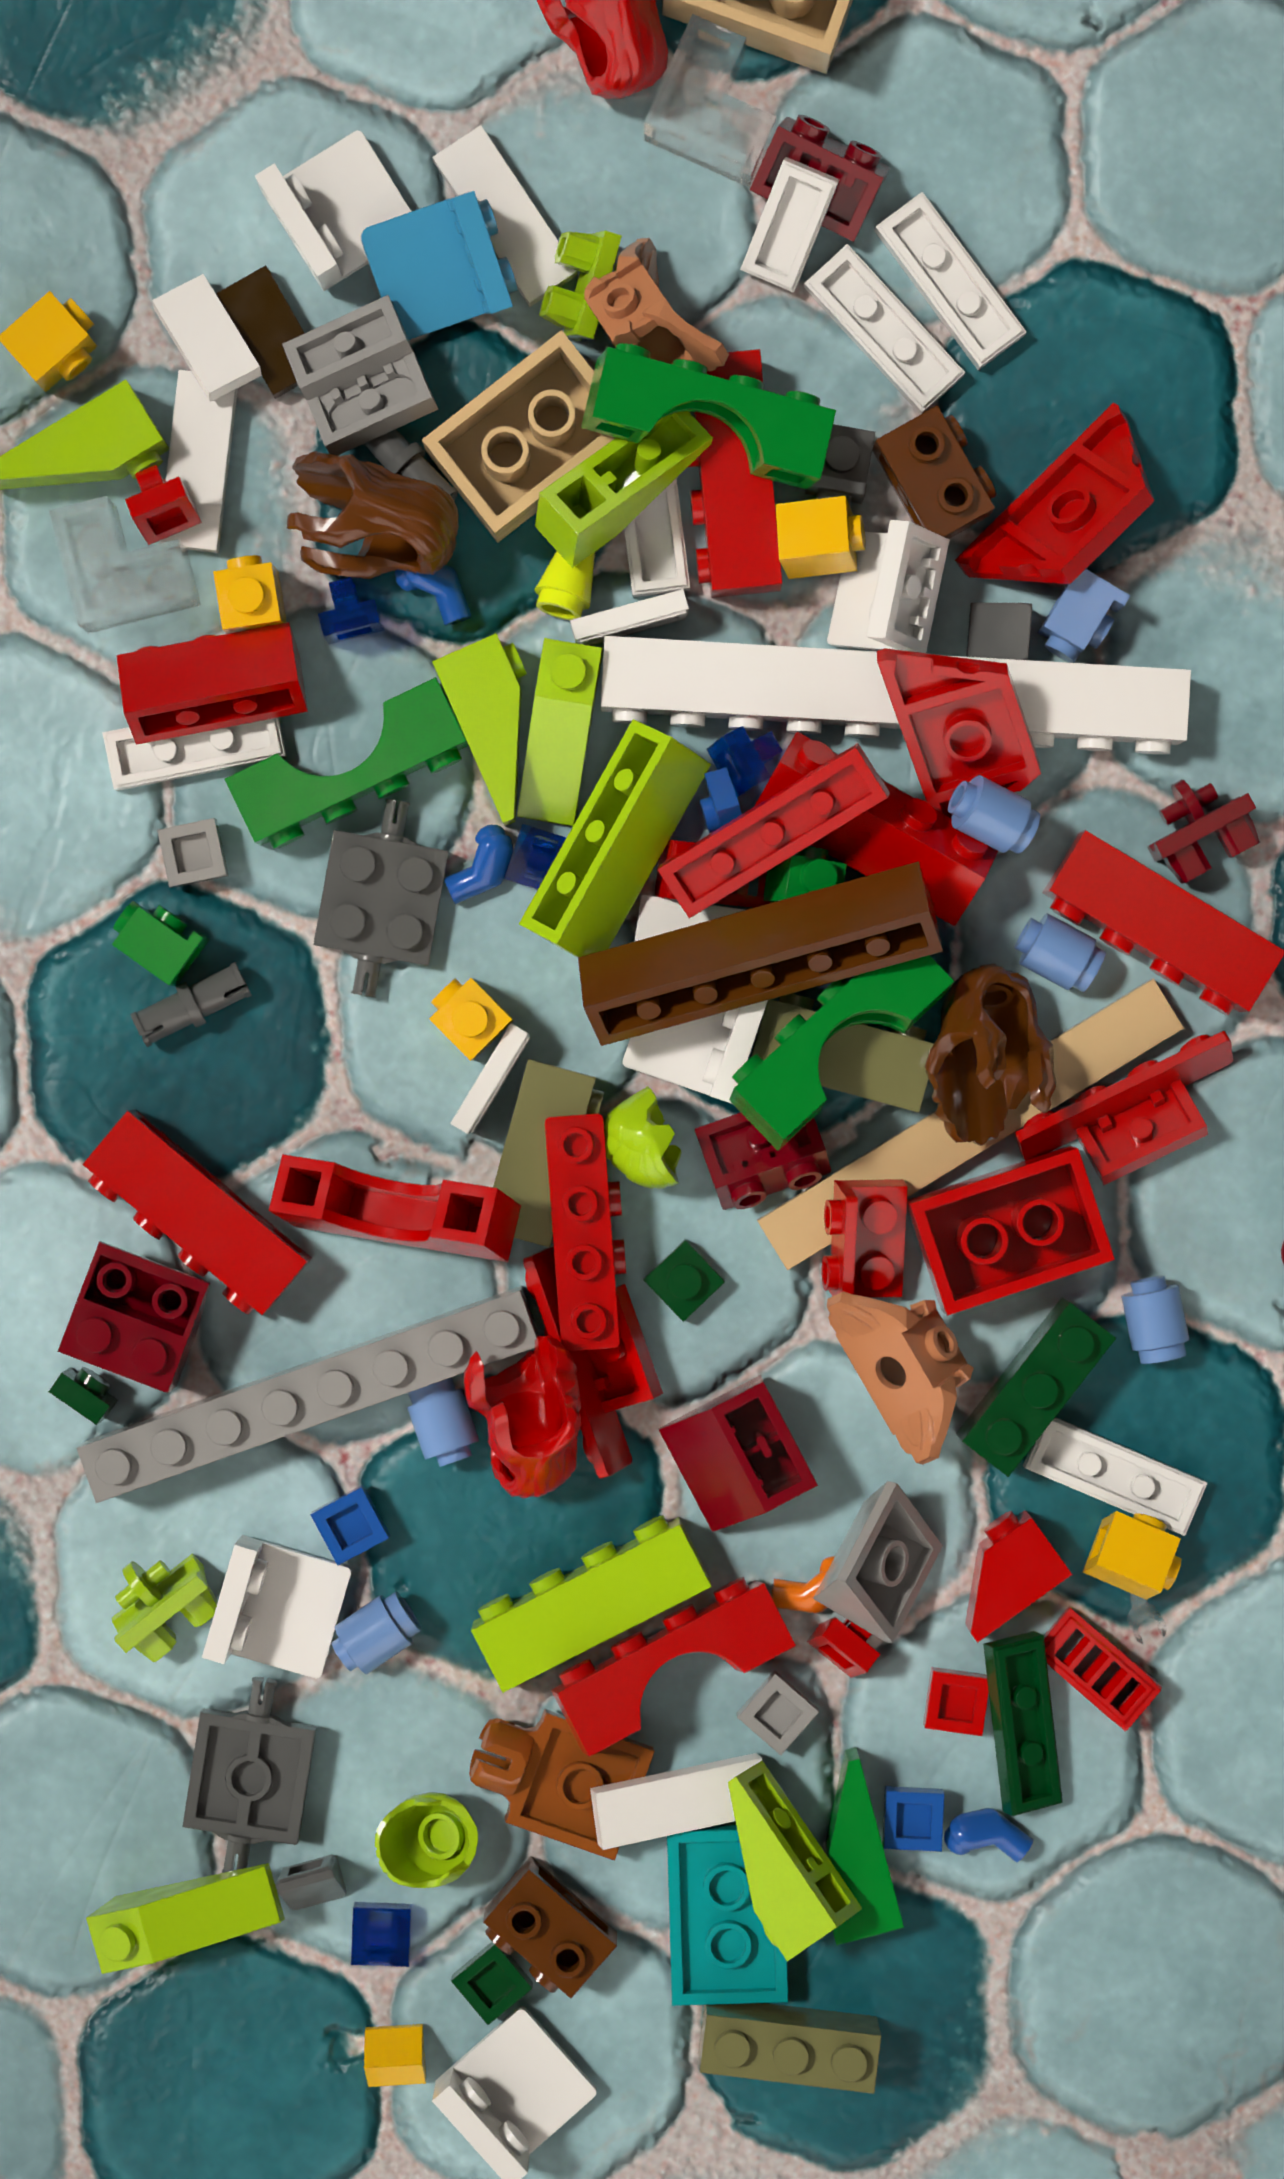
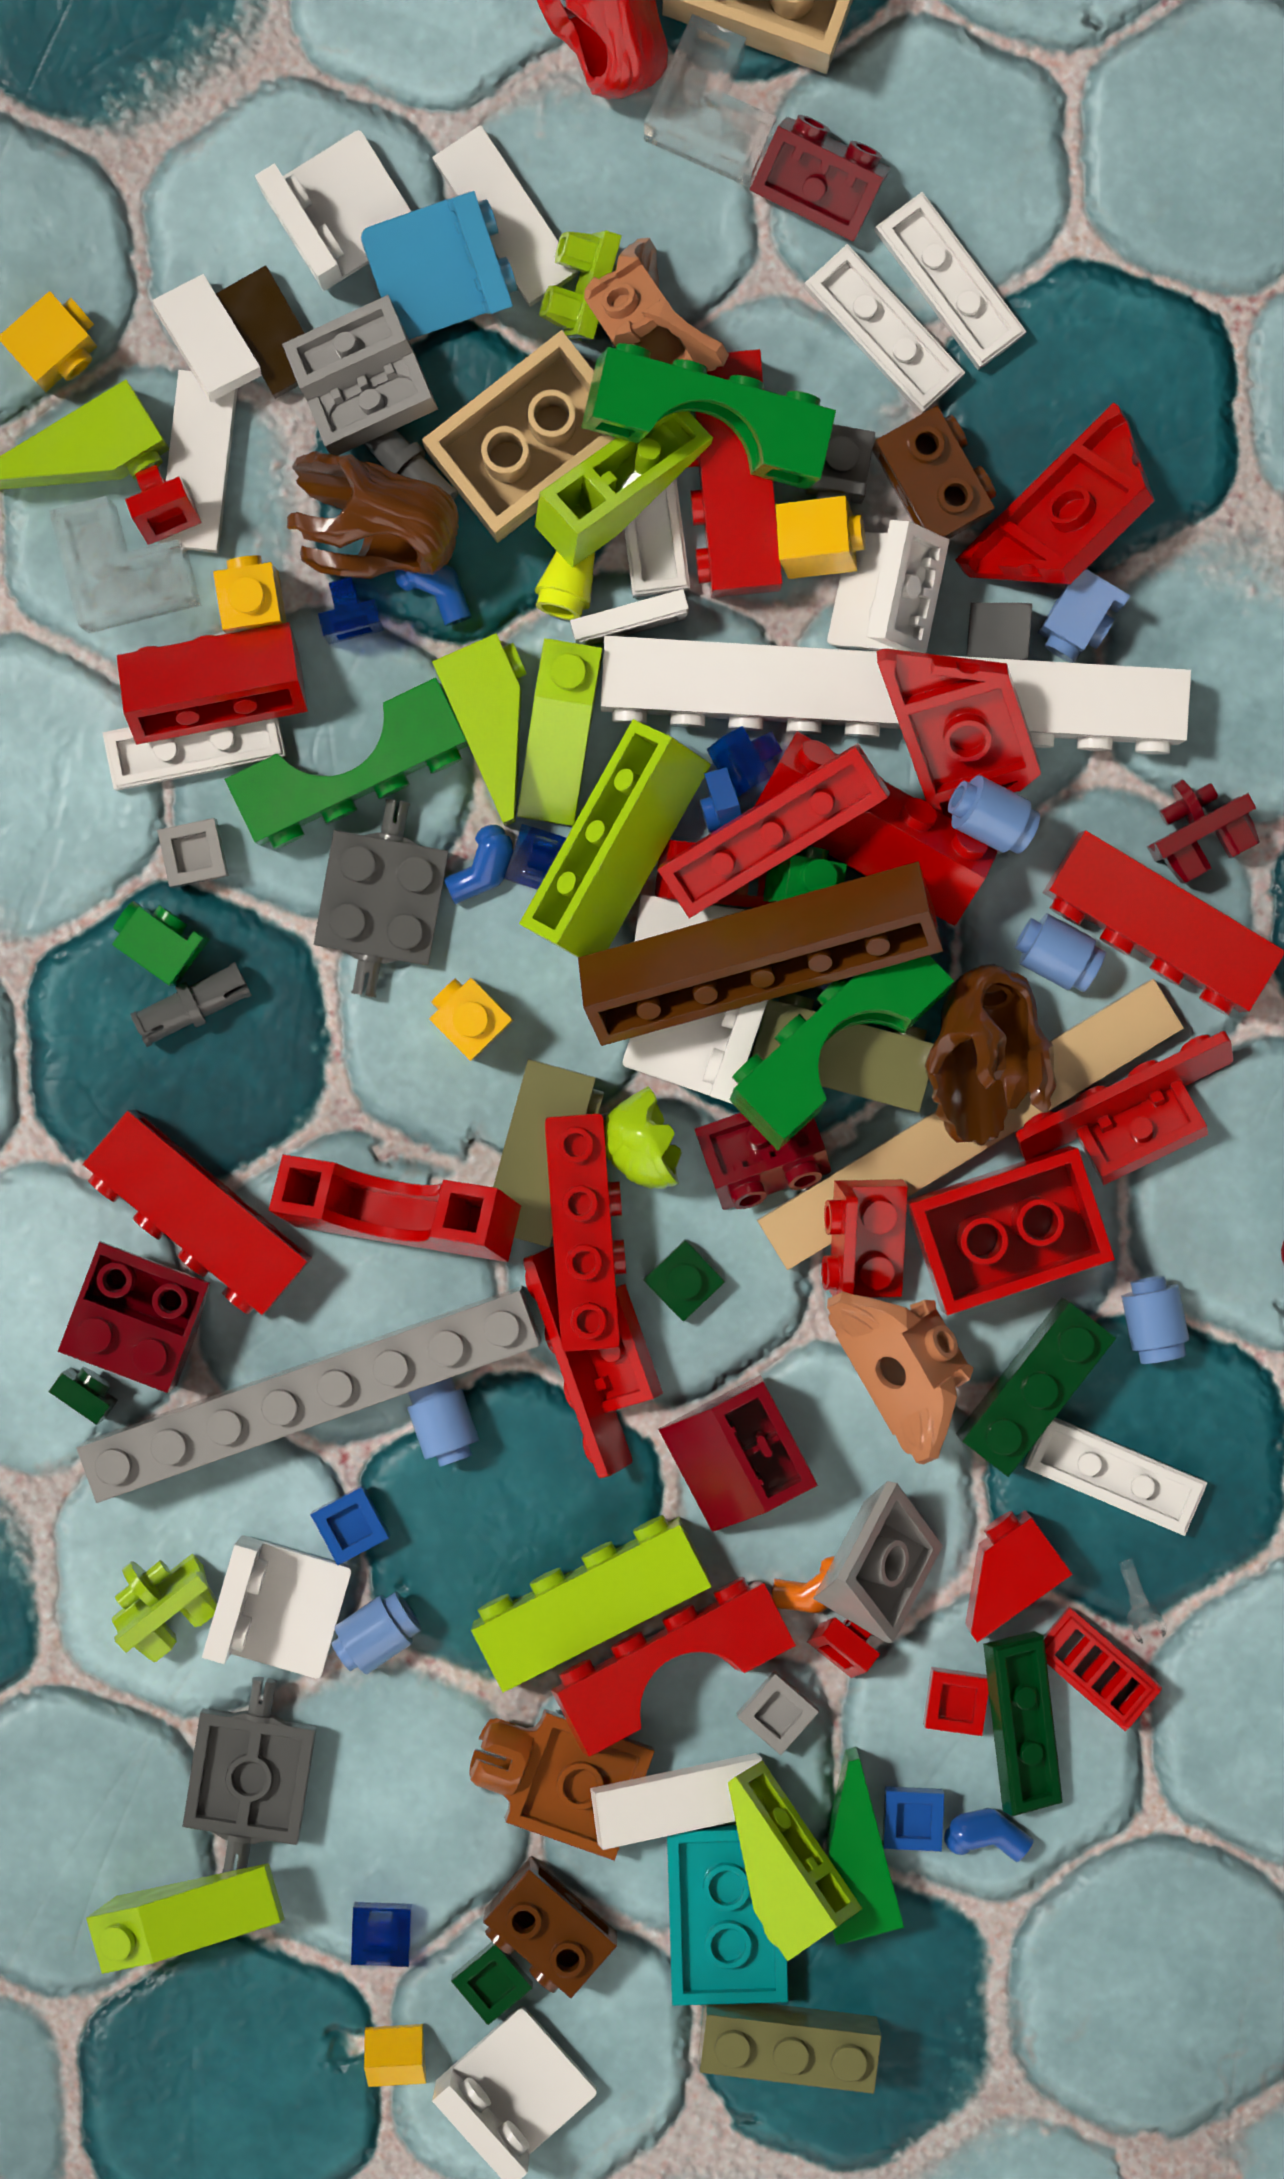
(311, 1882): dark grey slope -> none
(426, 1841): lime hair -> none
(491, 1079): white tile -> none
(530, 1417): red hair -> none
(789, 224): white tile -> none
(1134, 1554): yellow brick -> none

